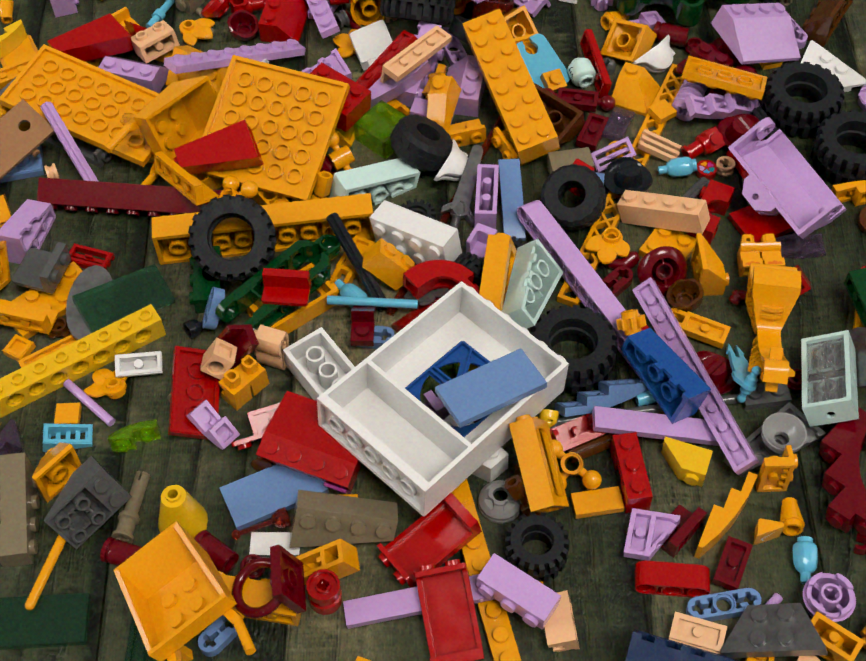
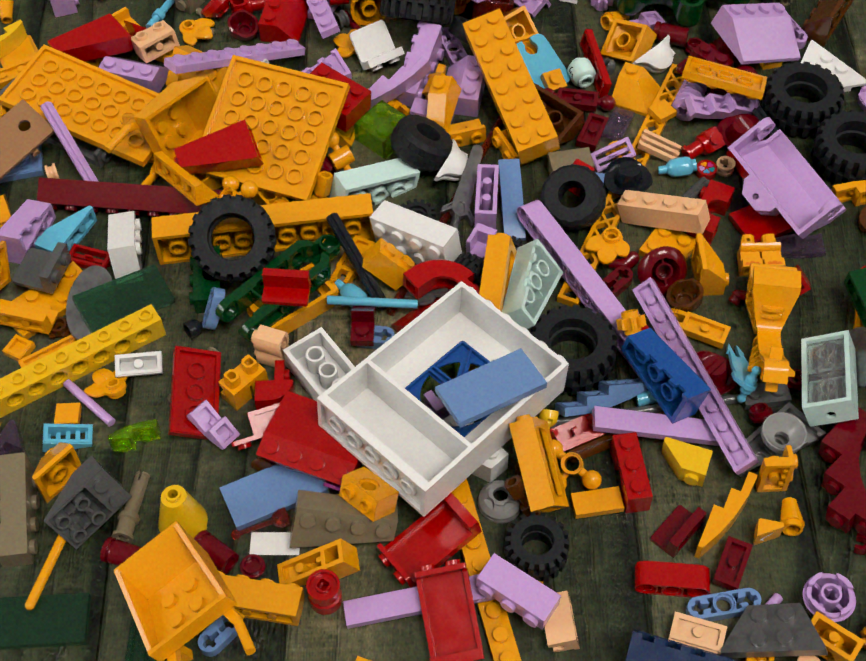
(67, 231): none -> medium azure slope
(124, 243): none -> white wedge
(218, 358): light nougat brick -> none
(242, 337): dark red panel -> none
(272, 391): none -> red brick
(285, 579): dark red tile -> none
(368, 493): none -> light orange brick
(374, 72): red tile -> none
(415, 54): light nougat panel -> none
(648, 533): lavender wing -> none
(759, 412): none -> dark red plate
(805, 557): medium azure plant -> none

